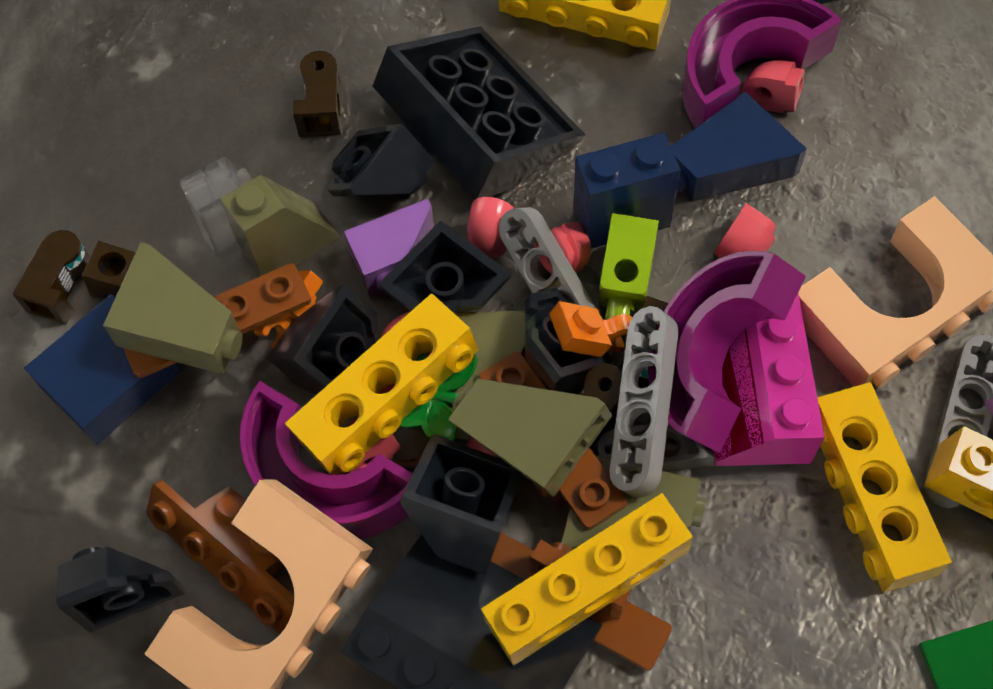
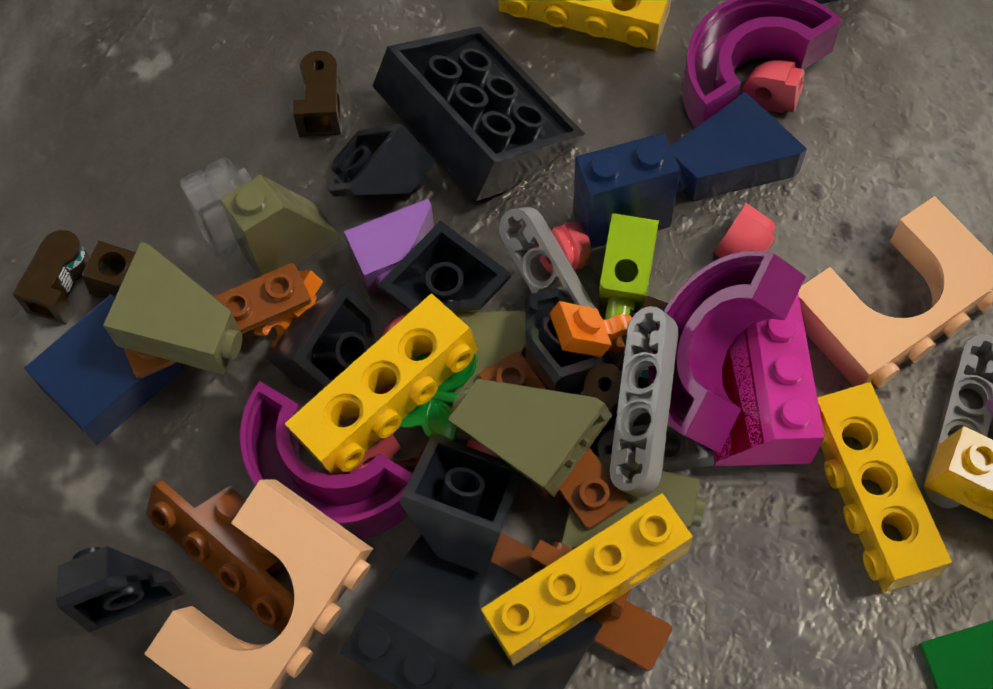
(484, 225): coral piece -> none

